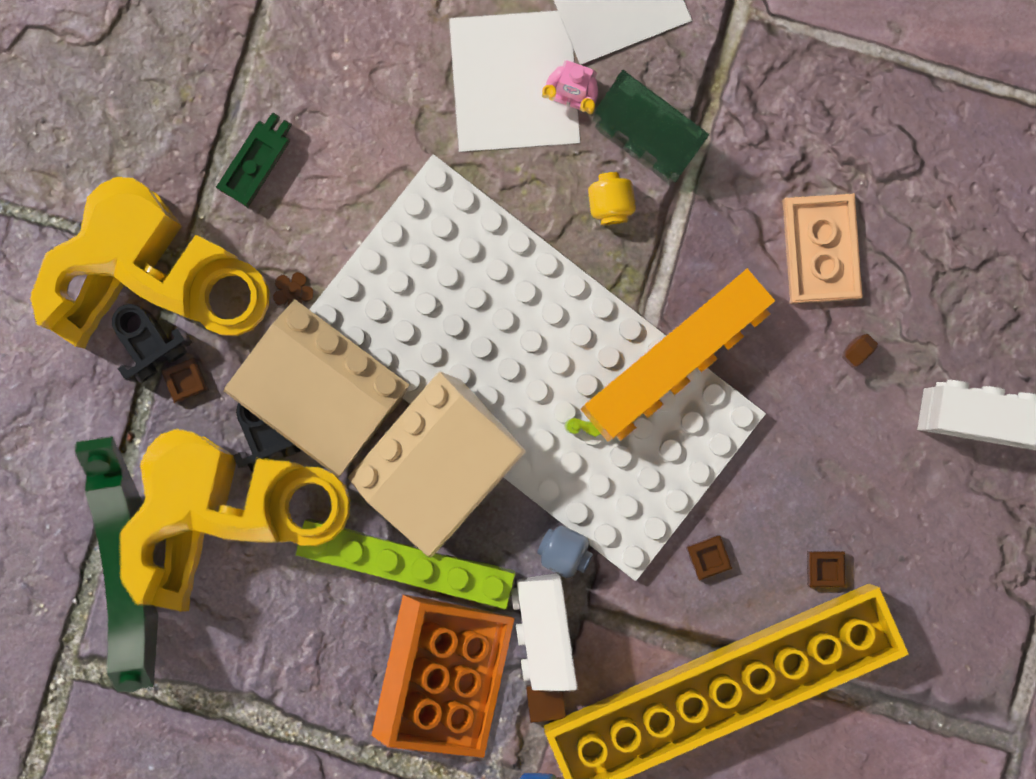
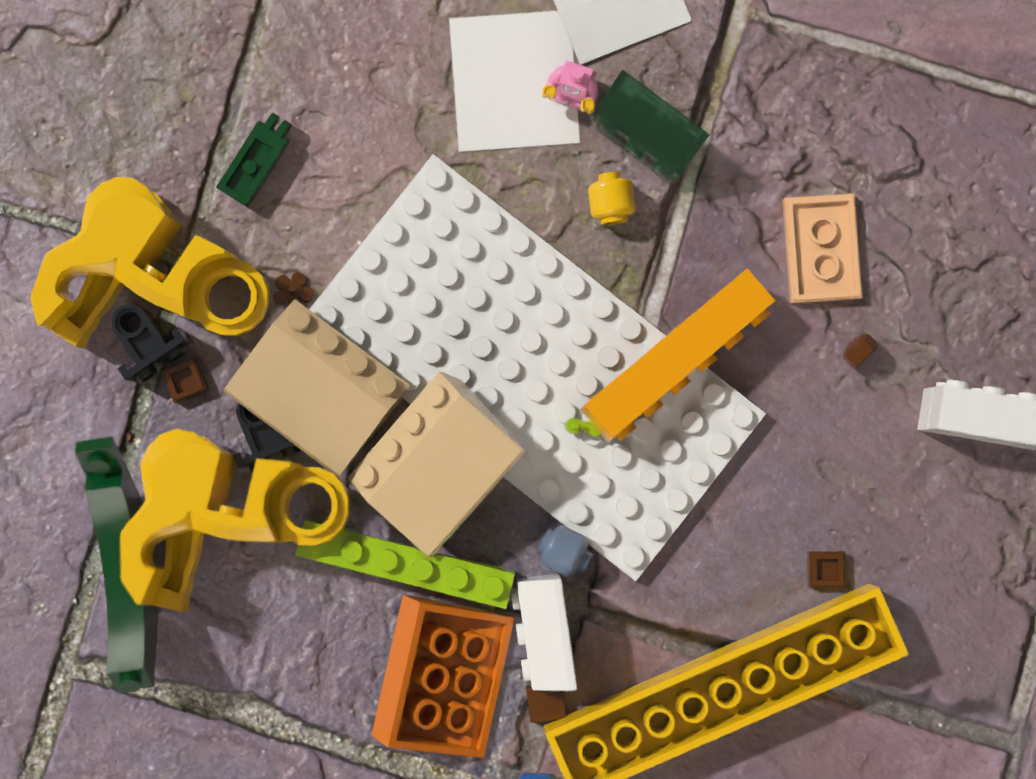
(708, 557): reddish brown tile -> none

